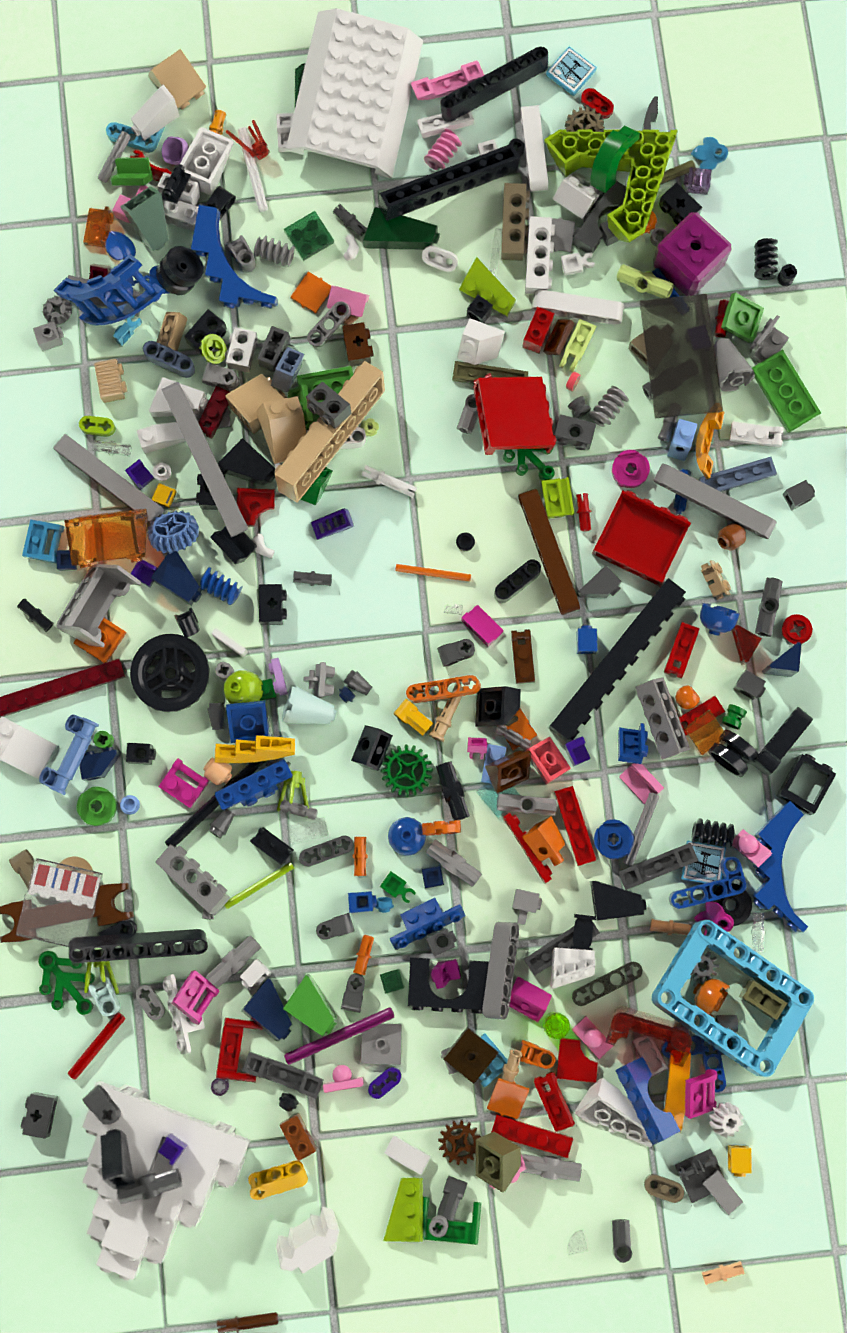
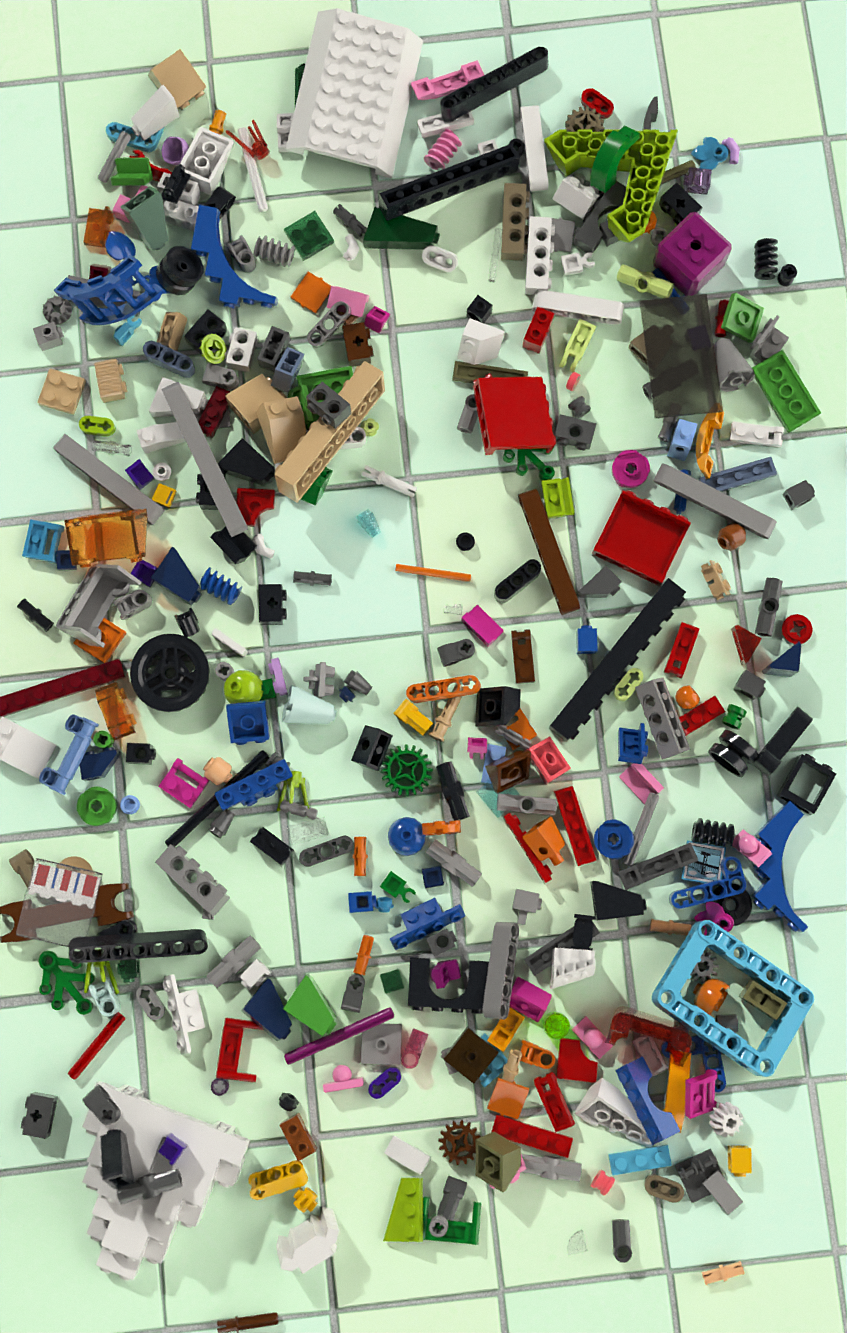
(61, 391): none -> tan plate
(115, 710): none -> clear orange brick
(129, 606): none -> light grey piece
(129, 969): none -> clear green brick
(173, 531): medium blue gear -> none
(190, 994): dark pink plate -> none
(216, 715): dark grey cone -> none
(259, 885): lime bar -> none
(261, 749): yellow slope -> none
(283, 1074): dark grey slope -> none
(305, 1199): none -> yellow gear
(339, 926): dark grey piece -> none
(342, 527): dark purple slope -> none
(368, 523): none -> clear light blue cone
(376, 319): none -> dark pink slope
(414, 1046): none -> clear pink piece
(483, 283): lime wing -> none
(505, 1030): none -> light orange slope
(558, 337): reddish brown plate -> none
(571, 71): tile -> none
(577, 751): dark purple panel -> none
(584, 512): red axle -> none
(602, 1182): none -> coral wheel
(608, 405): light grey piece -> none
(608, 986): clear smoke beam -> none
(624, 681): none -> yellowish green beam
(639, 1159): none -> medium azure plate
(704, 731): clear orange piece -> none
(718, 618): blue cylinder -> none
(734, 150): none -> lavender arm
(758, 932): clear pin -> none

